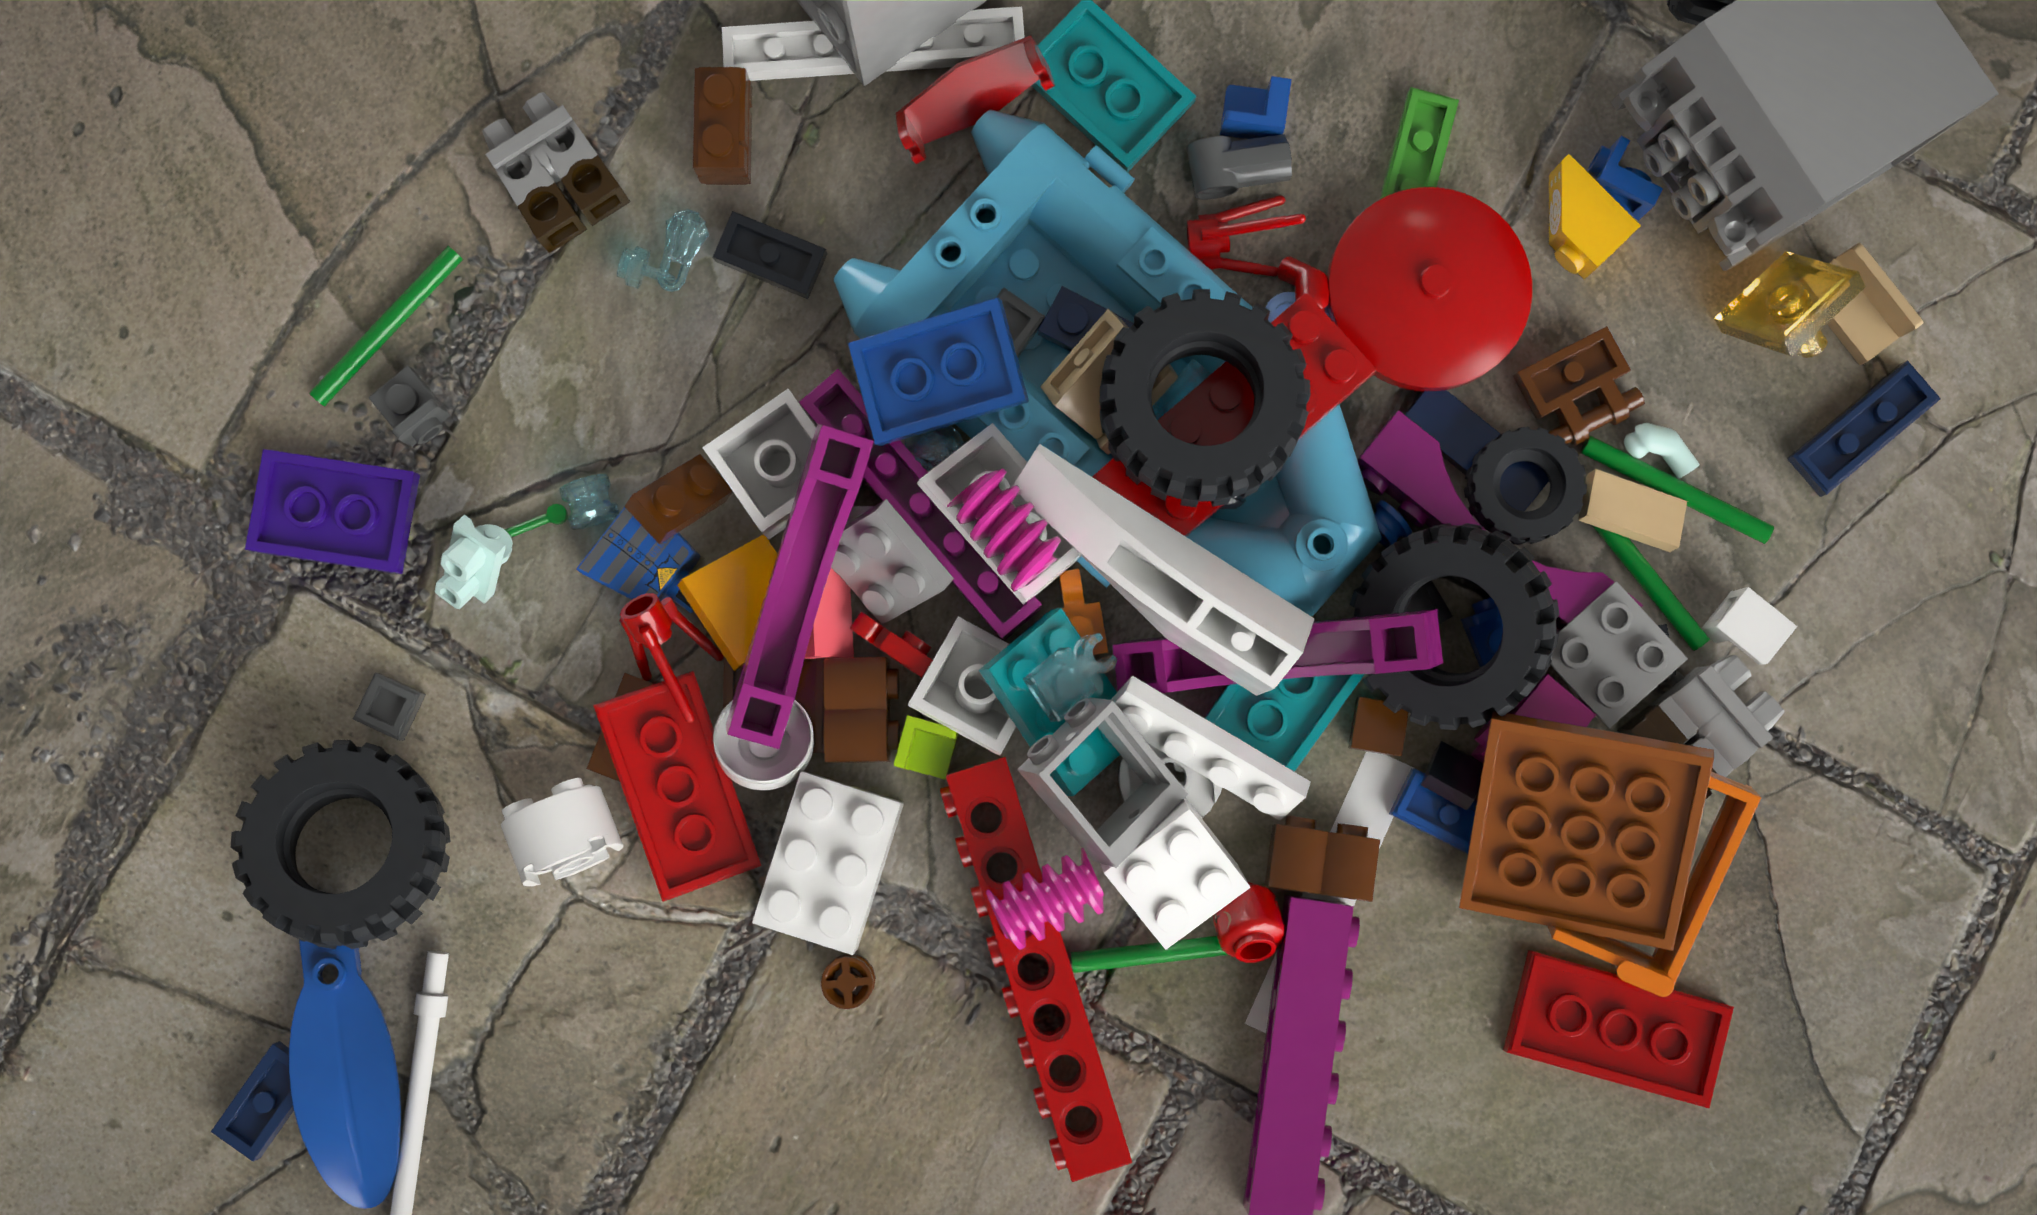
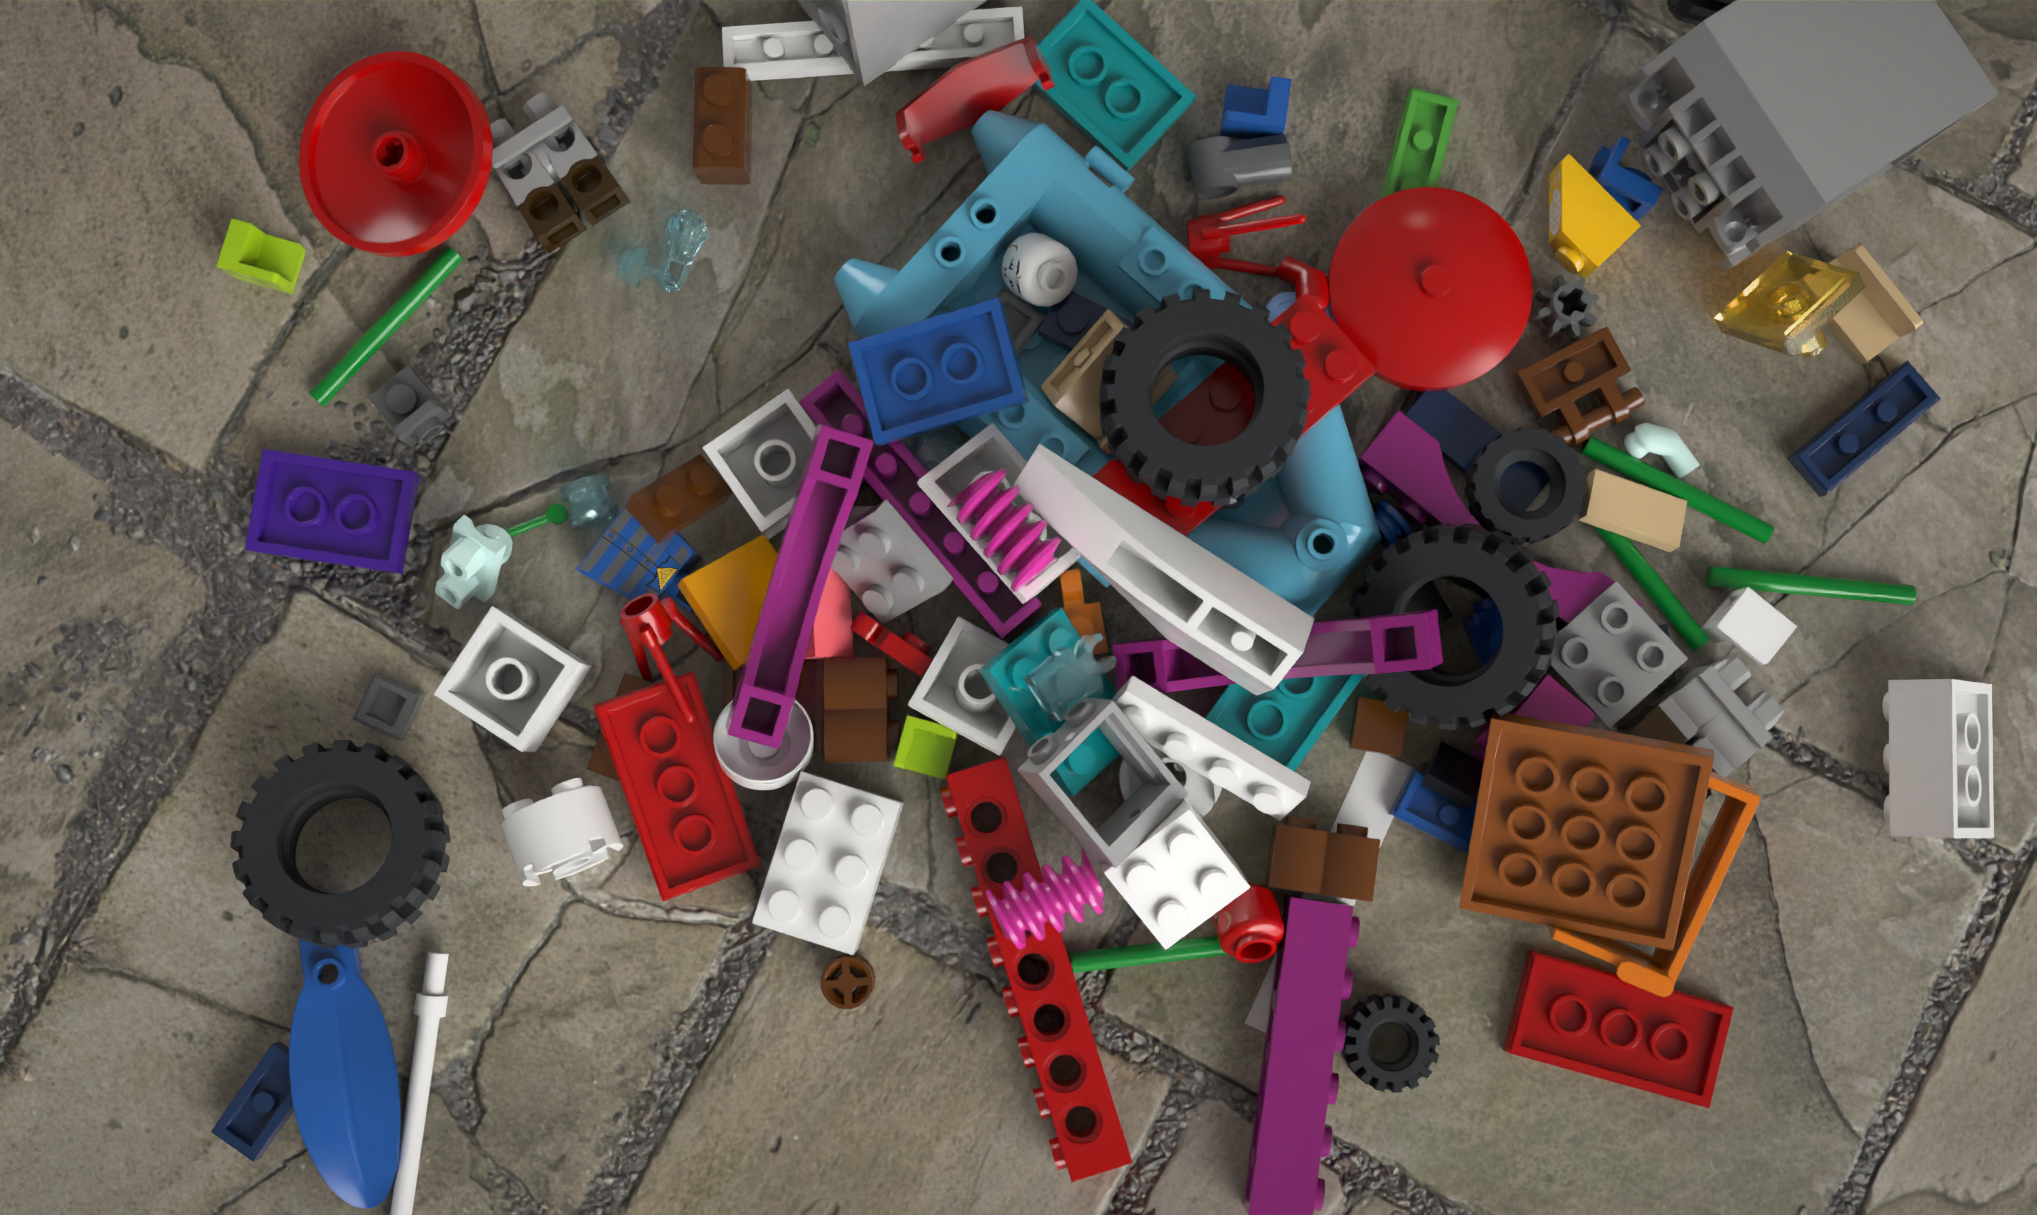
(260, 257): none -> lime panel
(395, 154): none -> red dish
(512, 680): none -> white brick
(770, 255): black plate -> none
(1039, 269): none -> white head
(1420, 1049): none -> black tyre
(1579, 307): none -> dark grey gear
(1811, 585): none -> green bar
(1939, 758): none -> white slope

